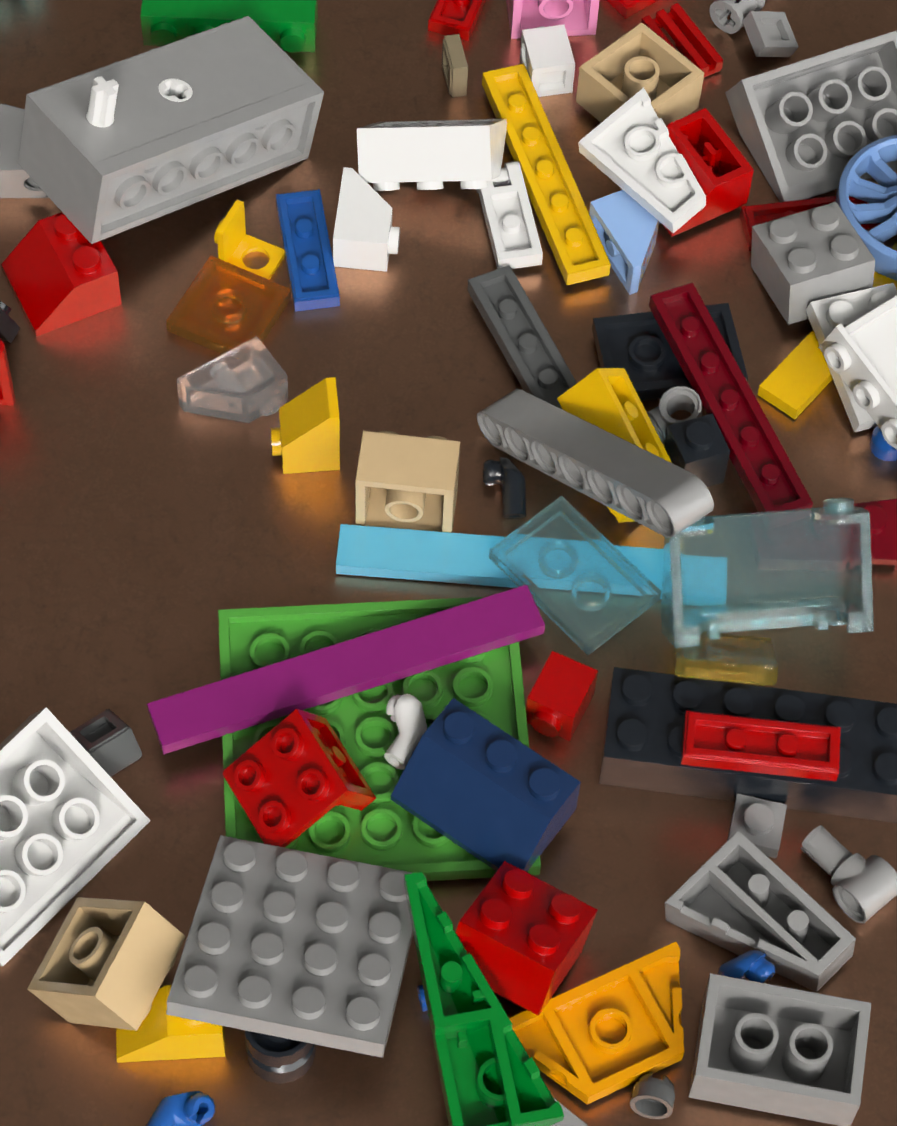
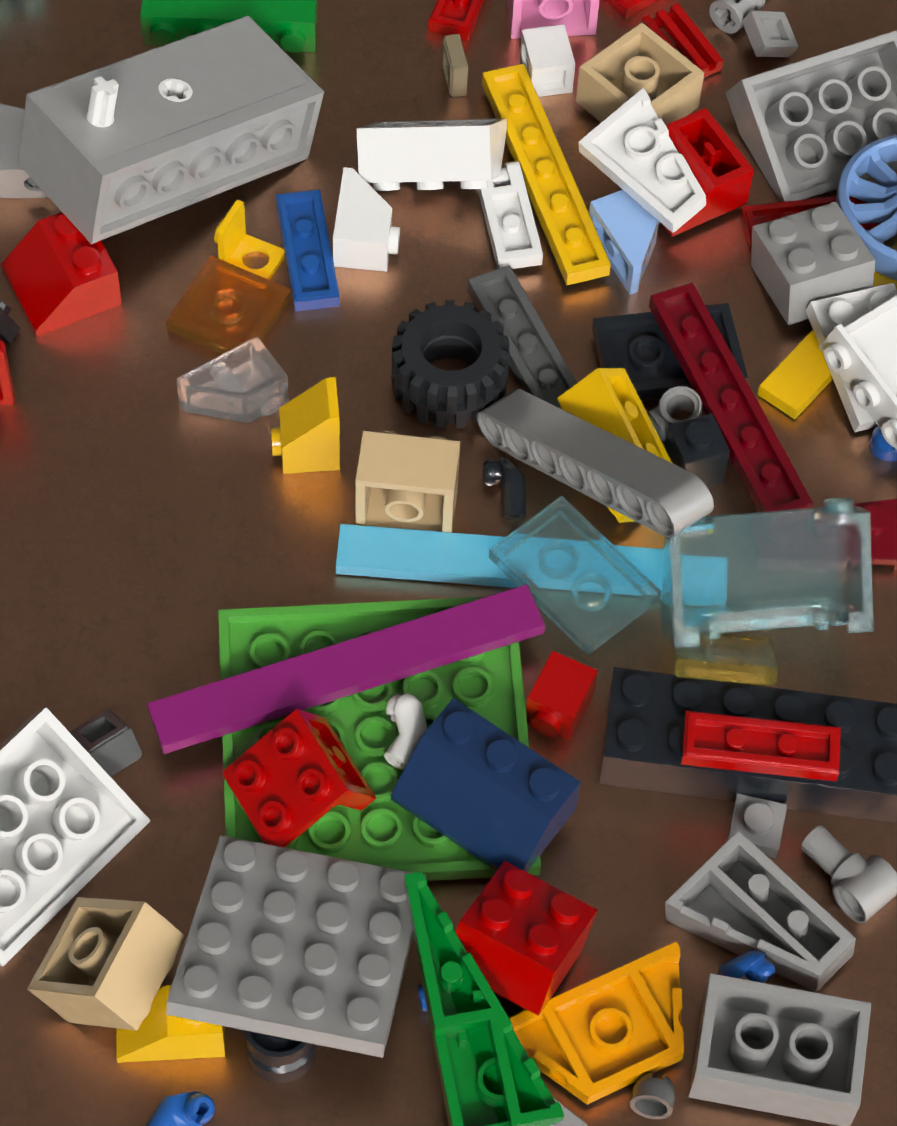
(454, 334): none -> black tyre

